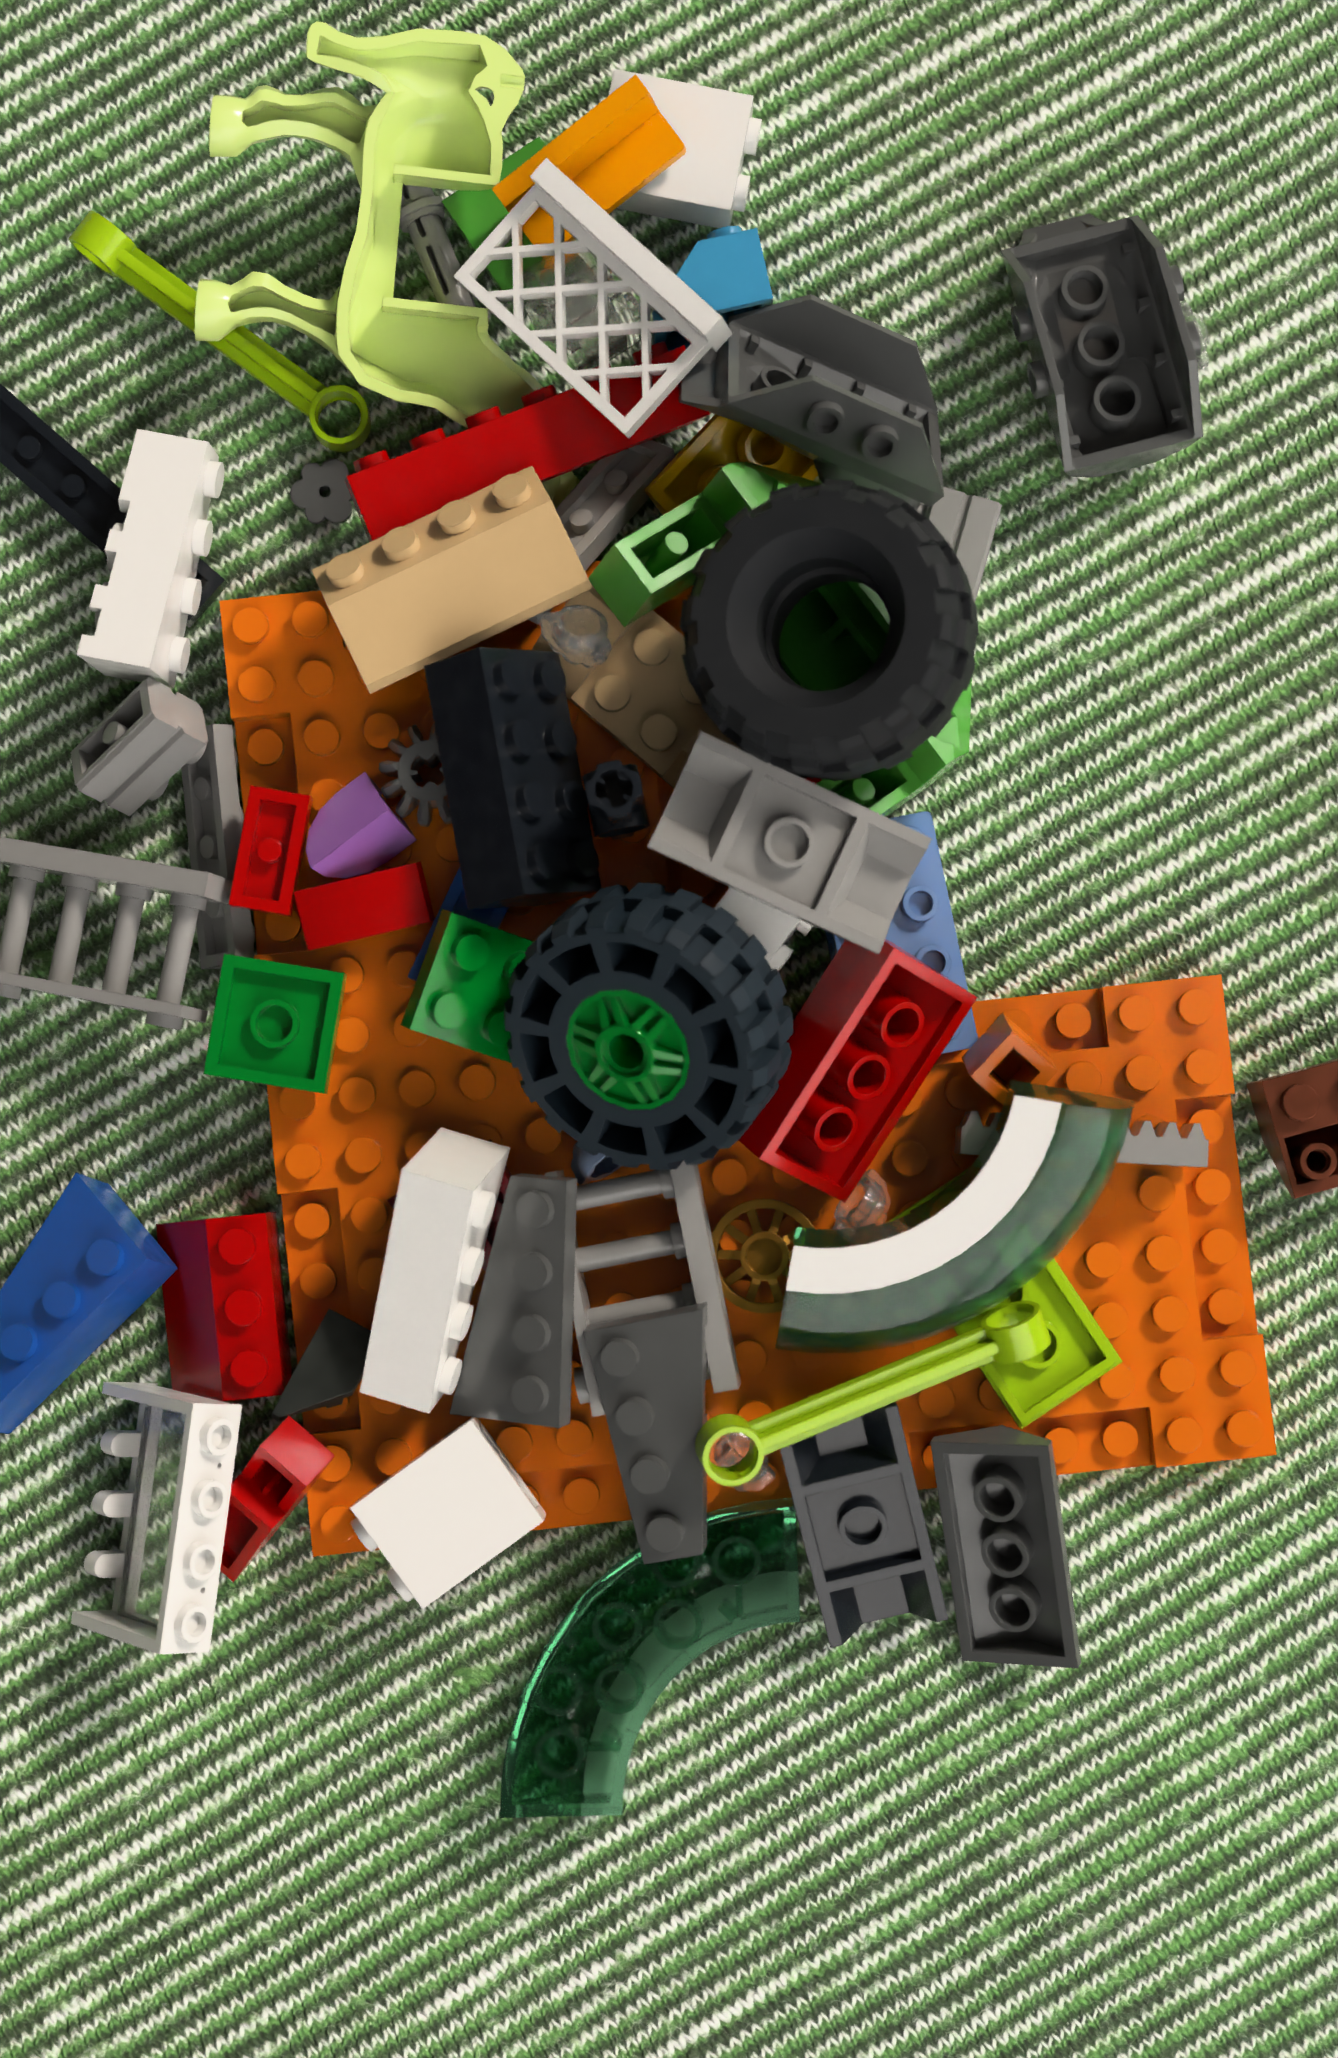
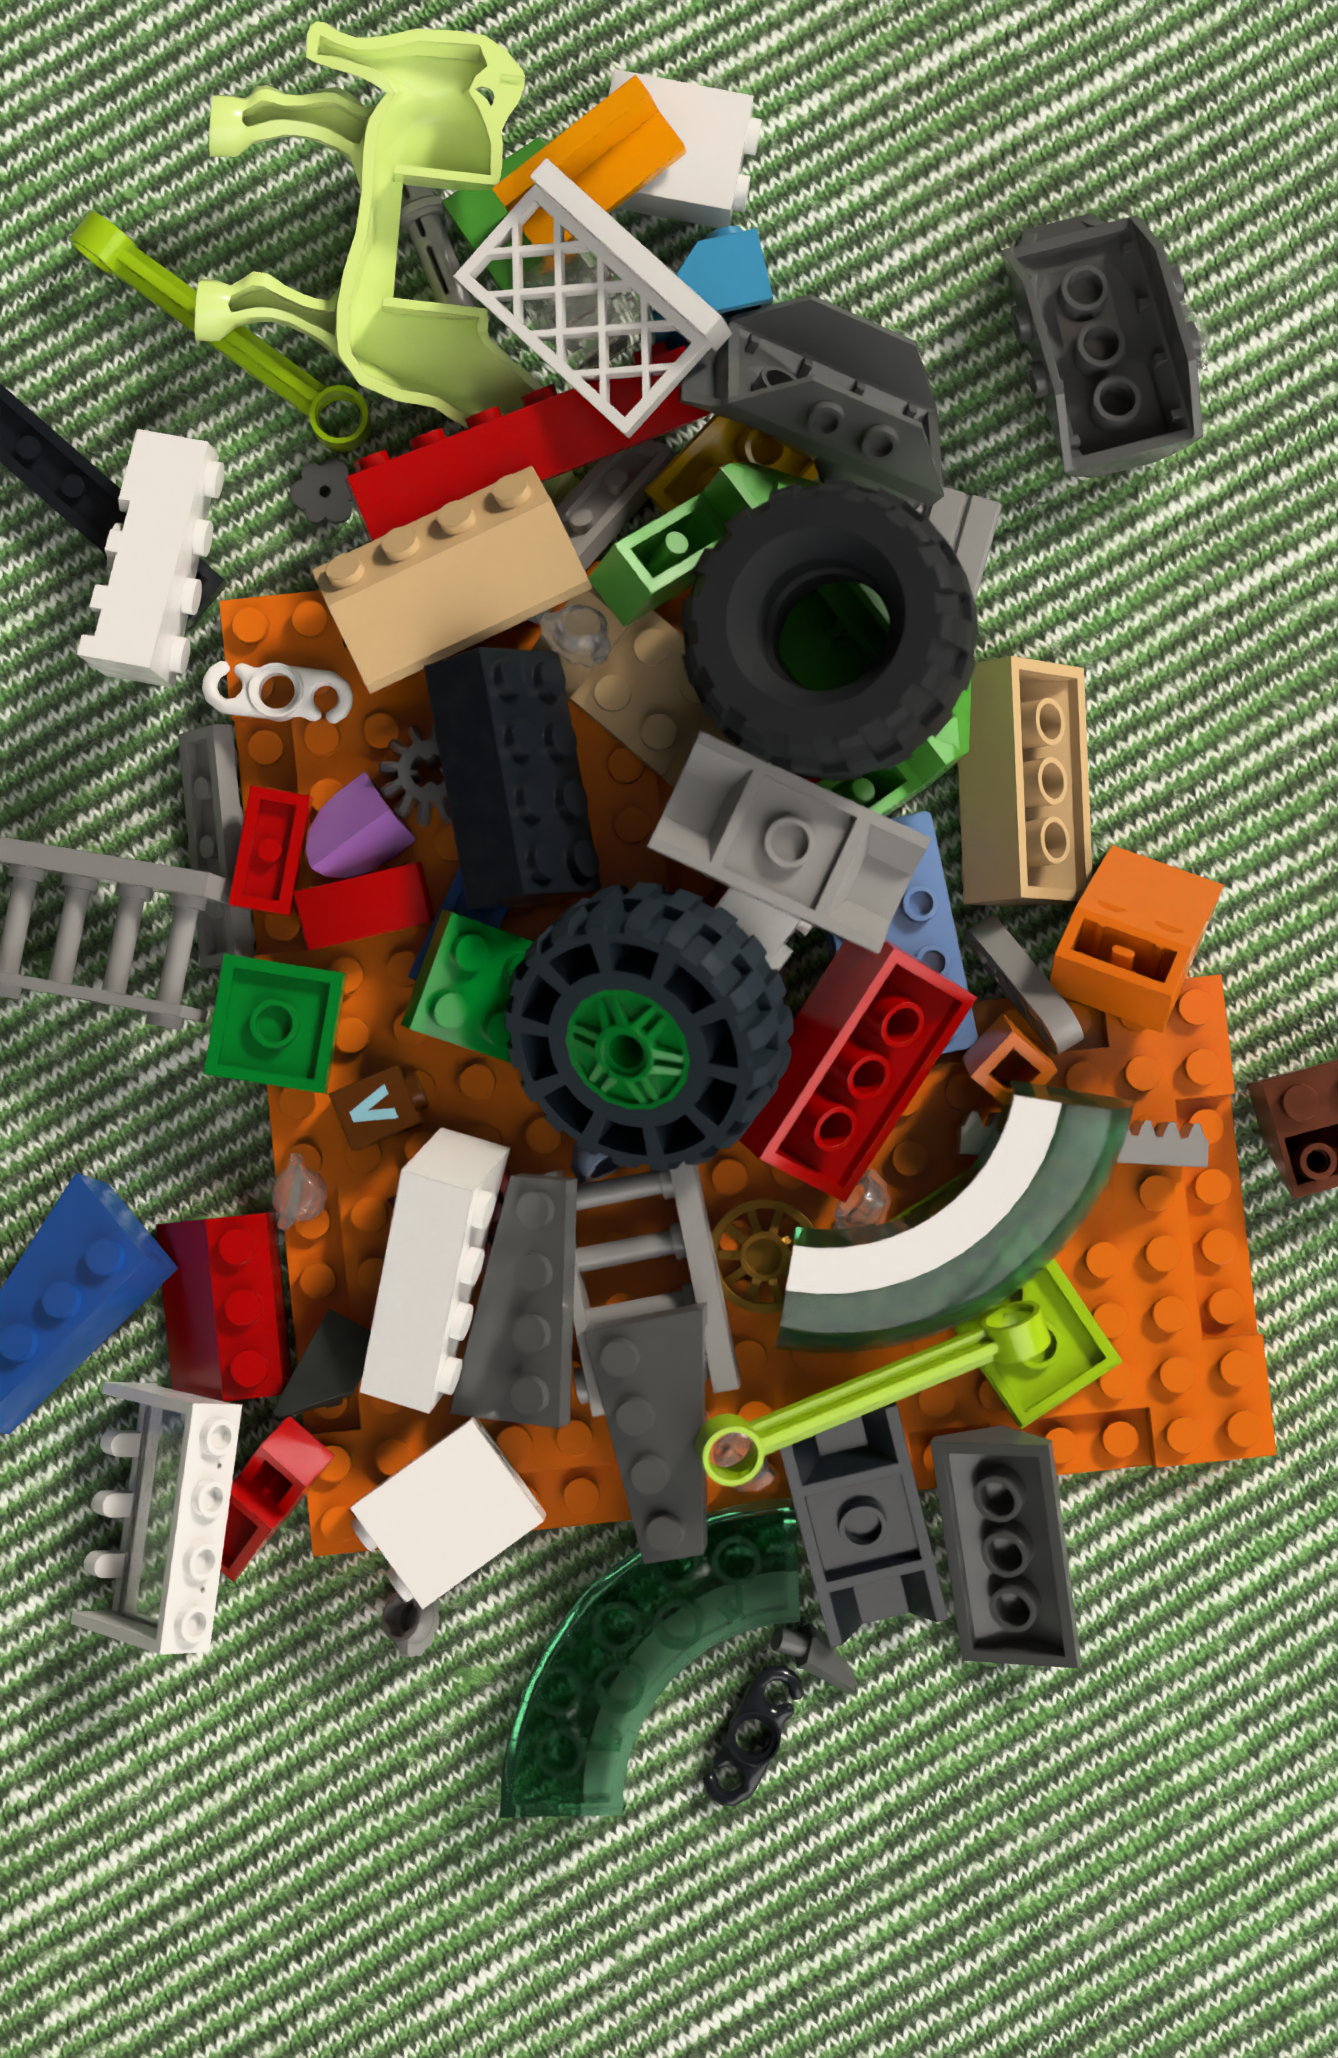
(140, 747): light grey brick -> none
(298, 1193): none -> clear piece
(305, 682): none -> white piece
(380, 1107): none -> reddish brown brick
(410, 1625): none -> light grey piece
(615, 800): black piece -> none
(753, 1764): none -> black piece
(815, 1655): none -> dark grey bar
(1024, 985): none -> light grey beam
(1025, 786): none -> tan slope
(1134, 938): none -> orange slope

